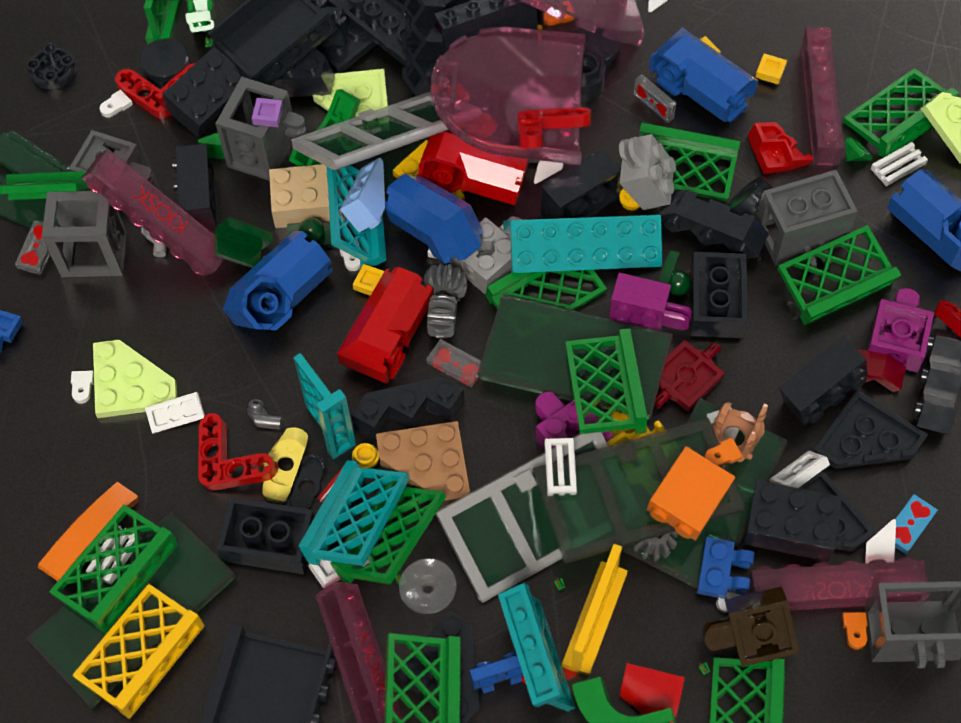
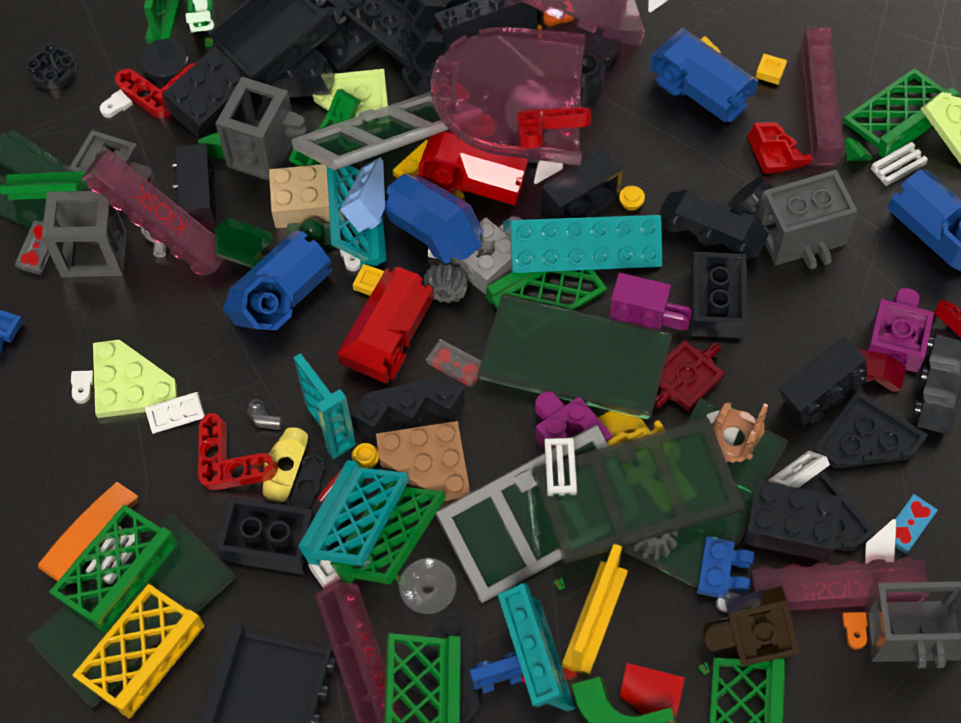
(267, 112): medium lavender tile -> none
(442, 316): dark grey gear -> none
(629, 385): green fence -> none
(646, 171): light grey brick -> none
(654, 98): clear tile -> none
(678, 279): dark green tile -> none
(690, 494): orange brick -> none
(700, 144): green fence -> none
(726, 450): orange piece -> none
(843, 295): green fence -> none

